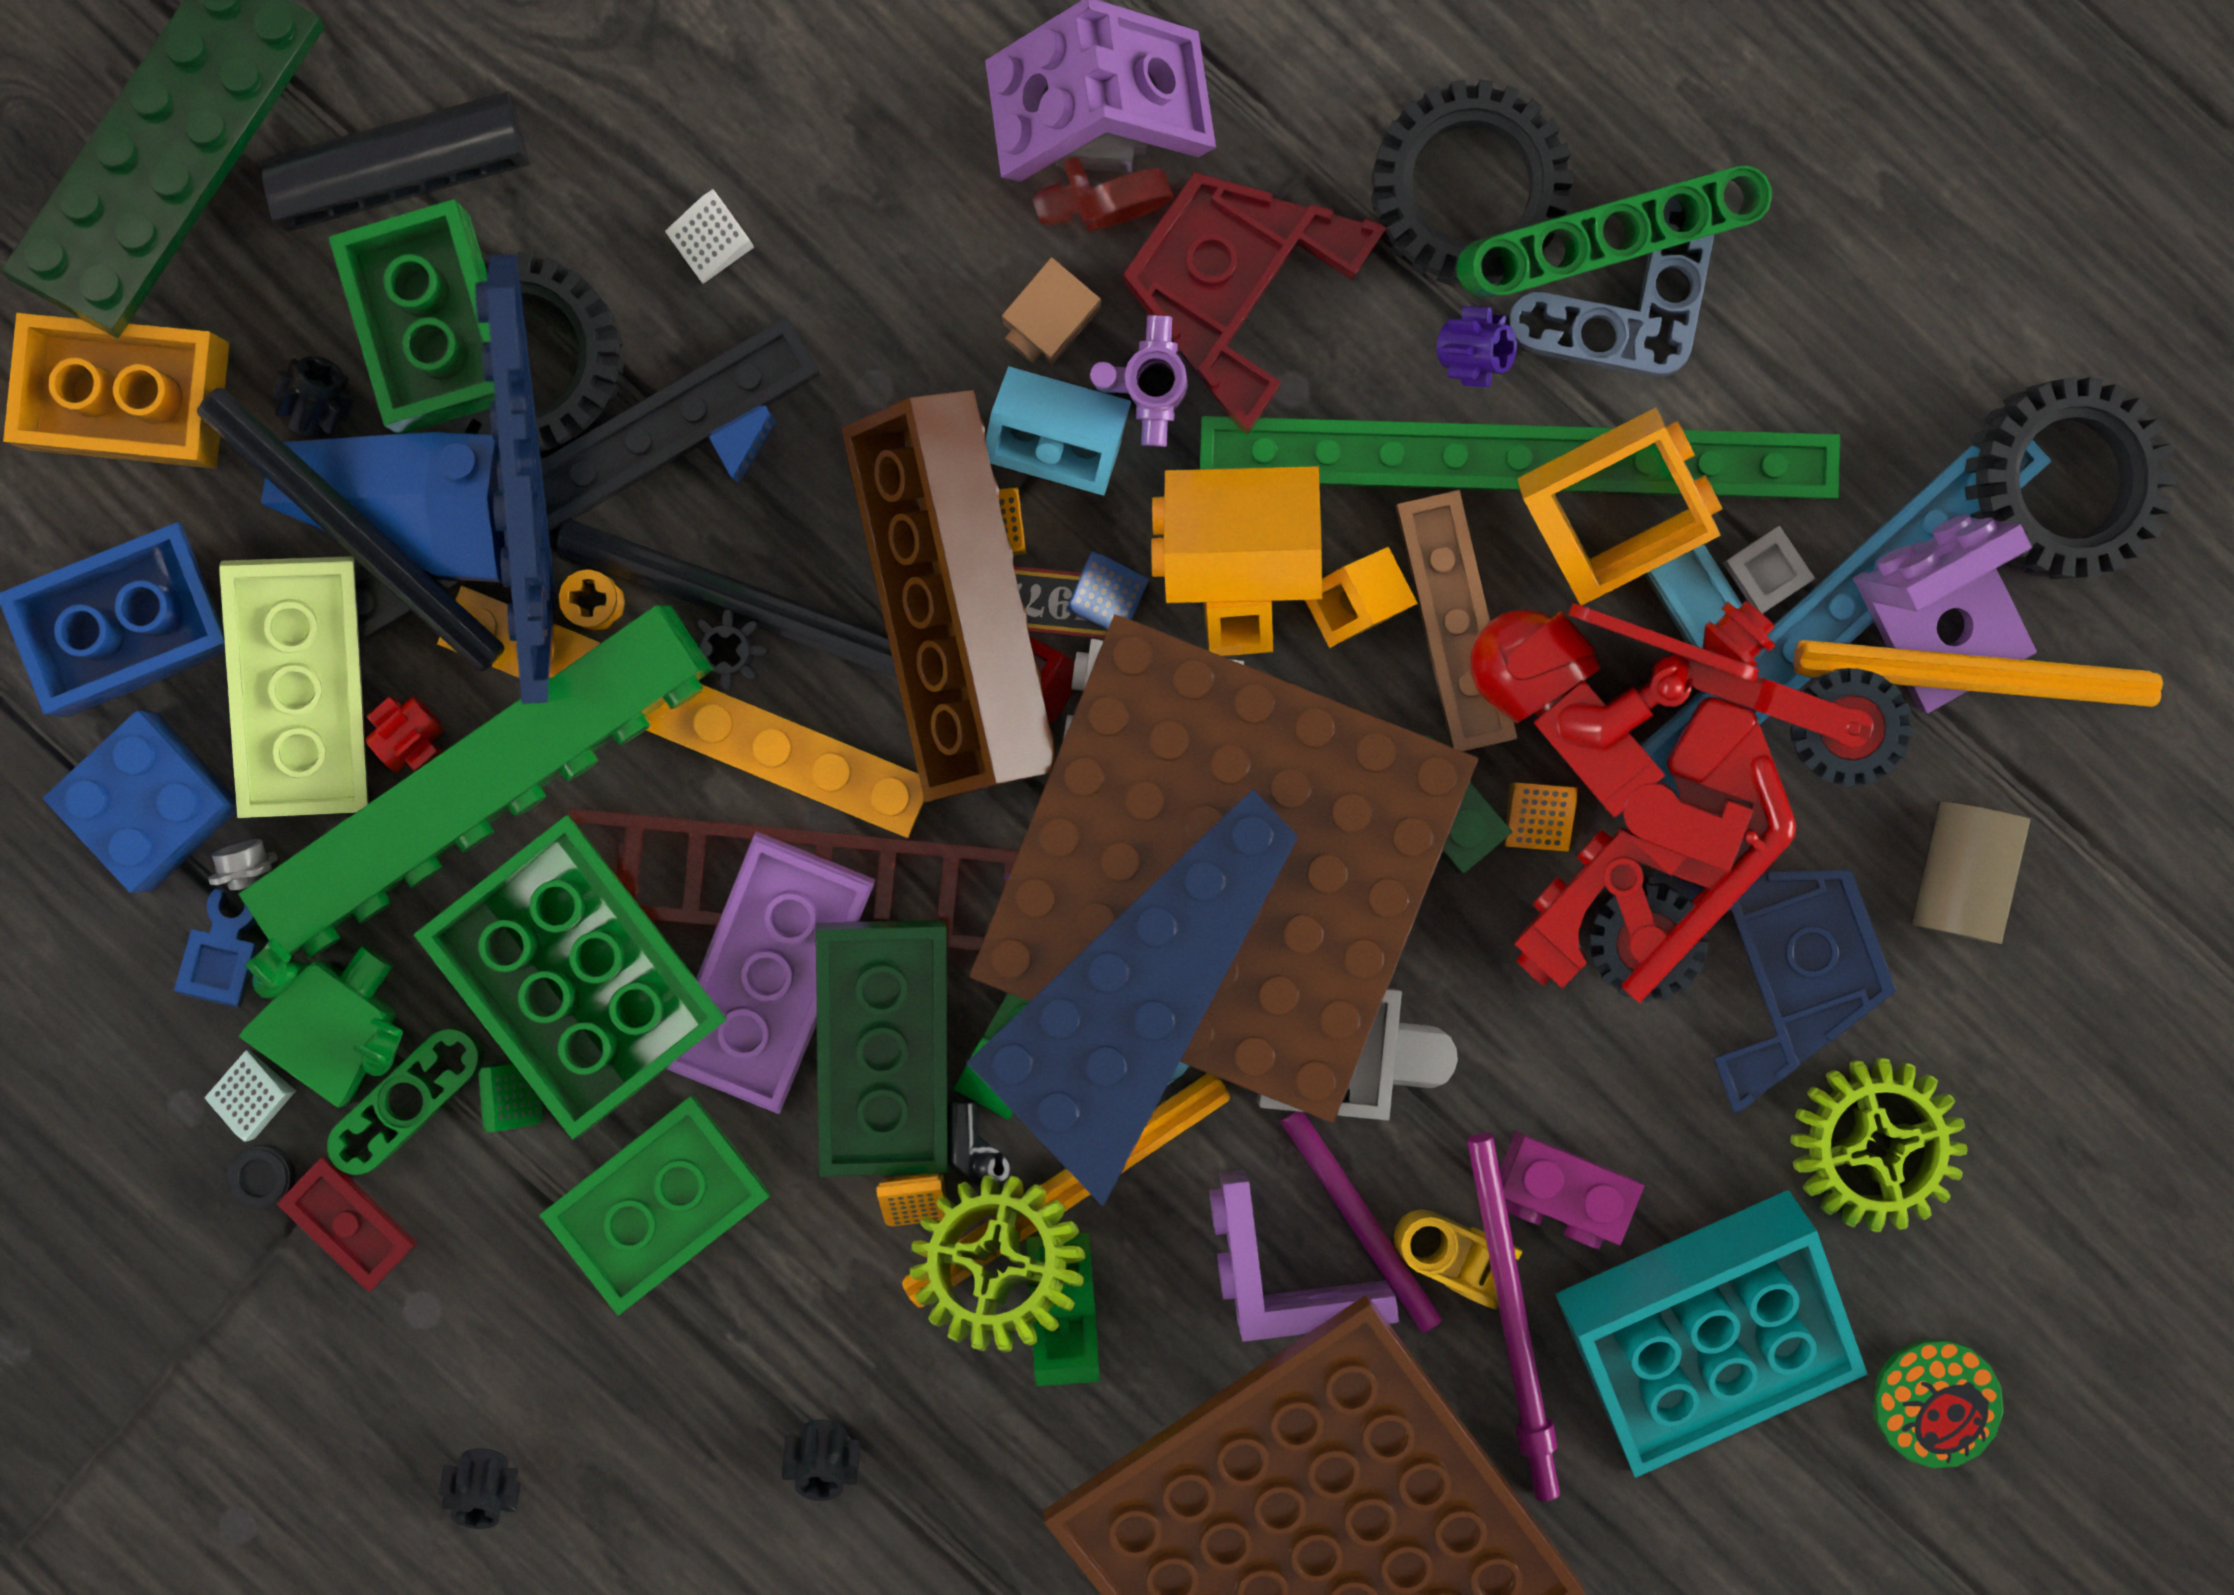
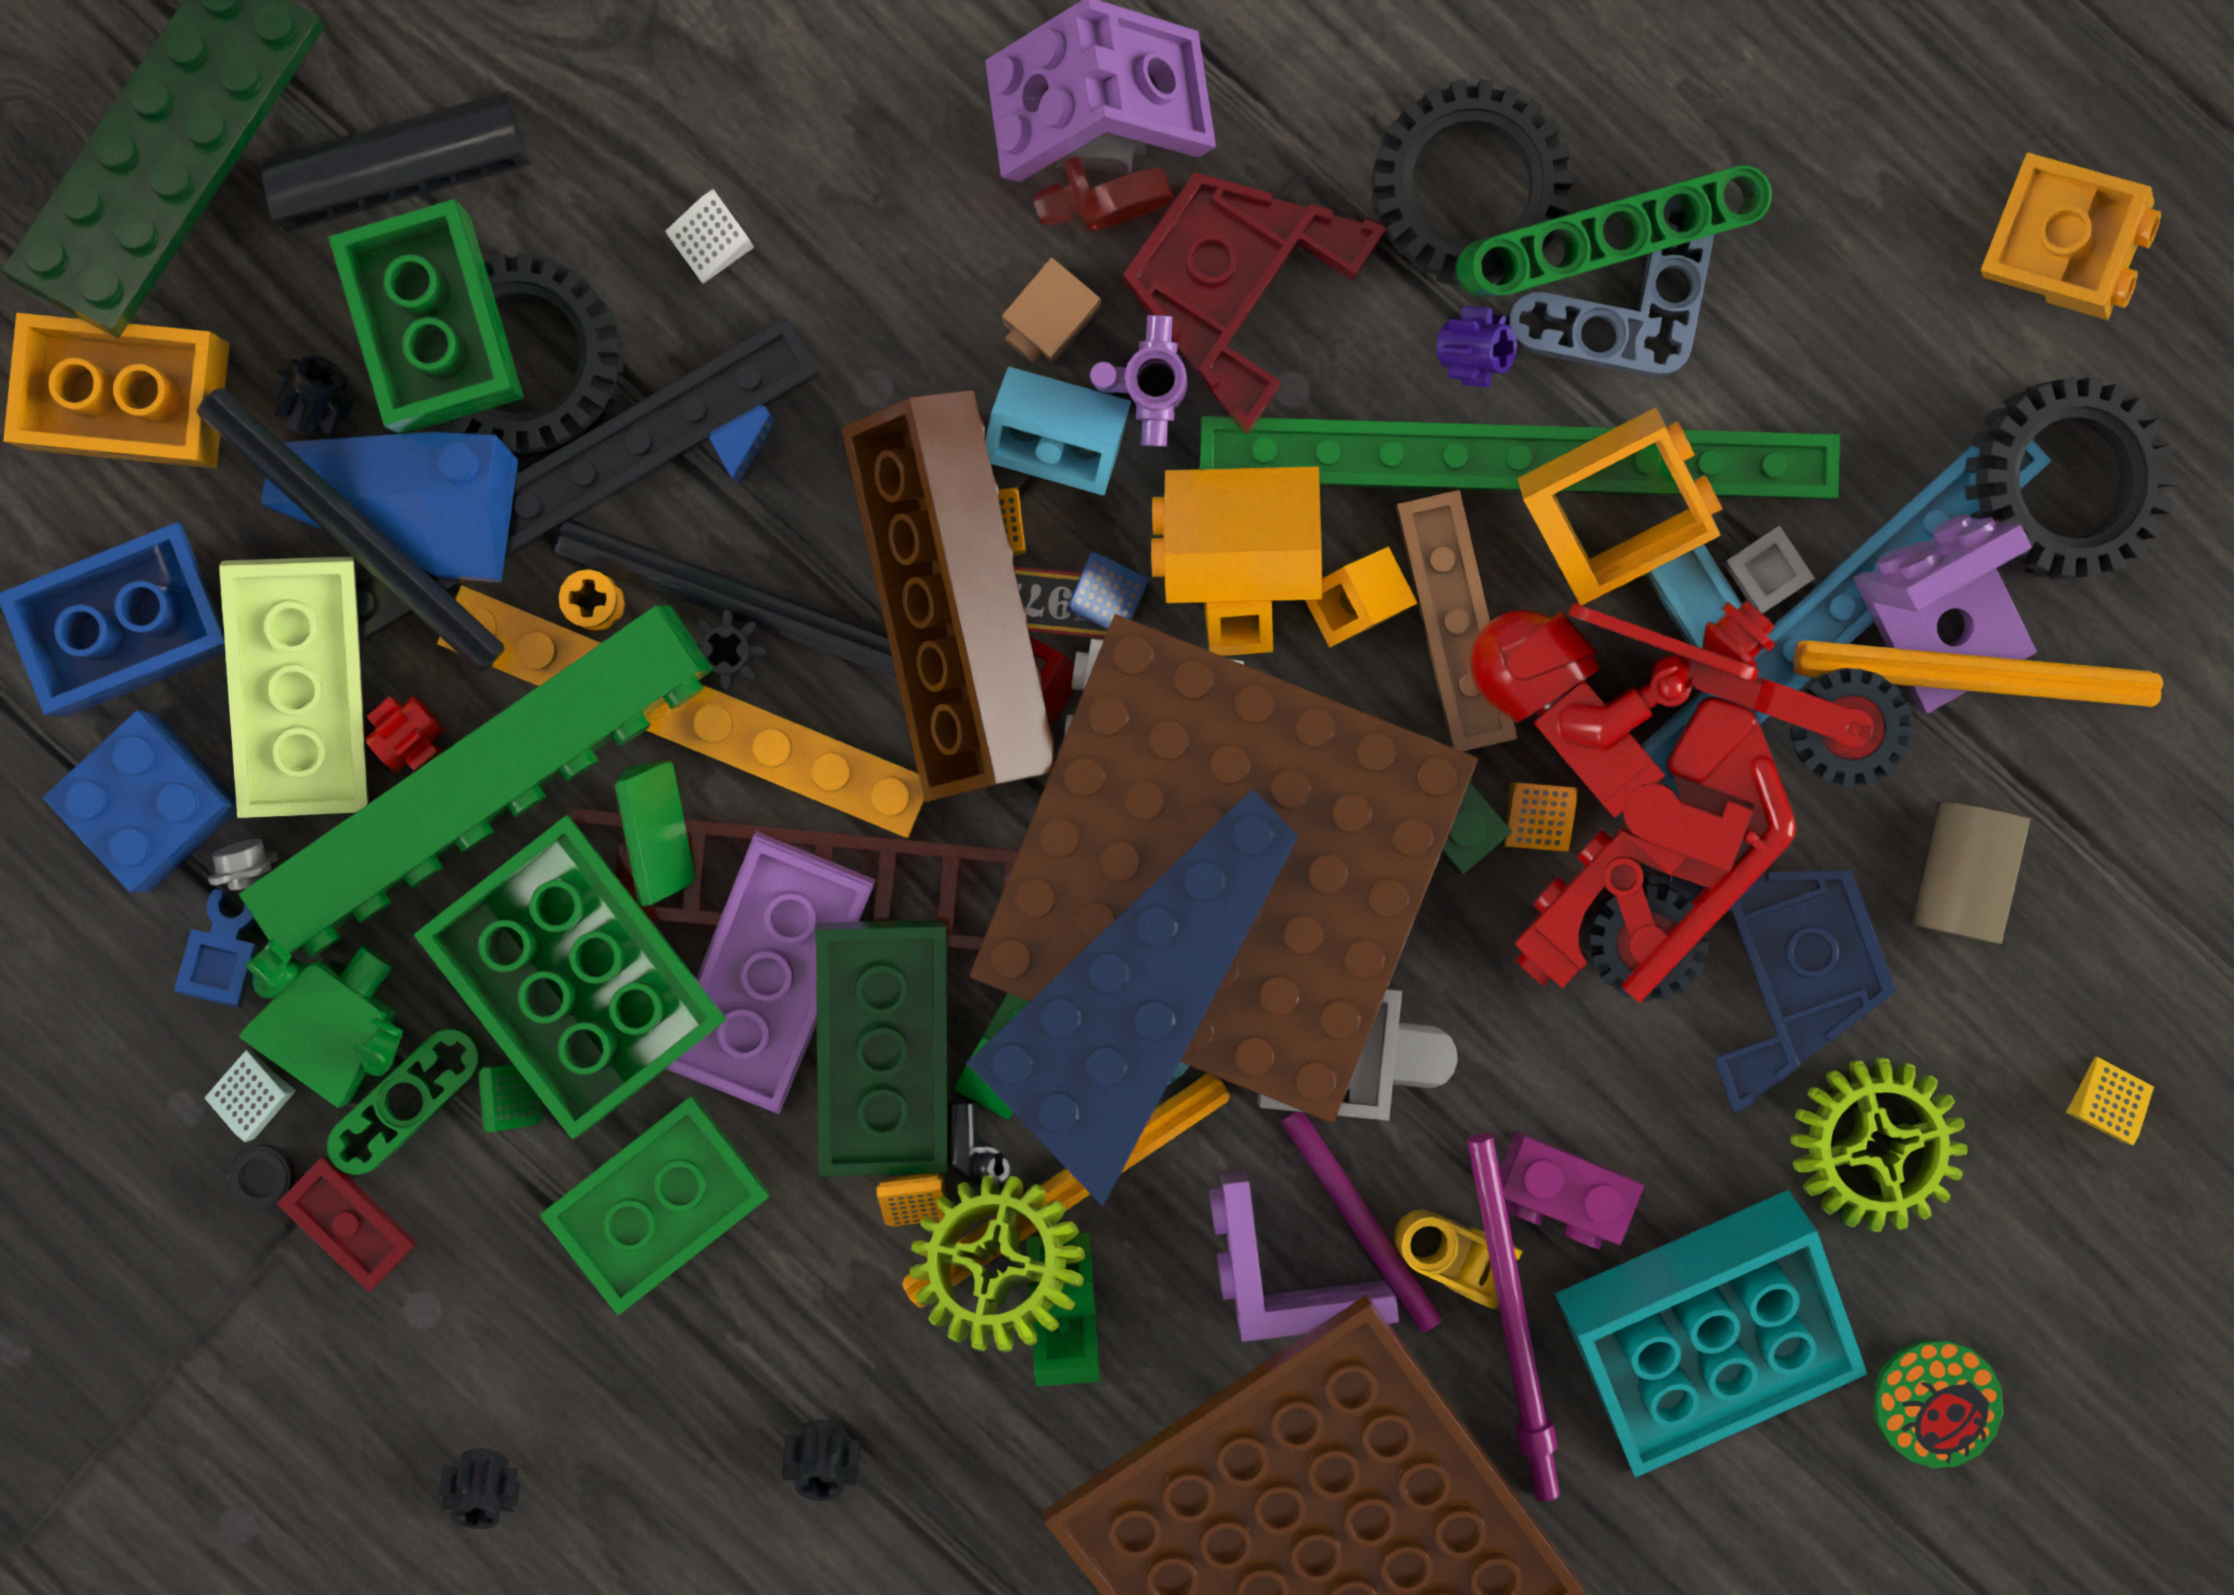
(521, 496): dark blue wing -> none
(654, 830): none -> green slope
(2072, 236): none -> light orange plate
(2112, 1101): none -> yellow slope

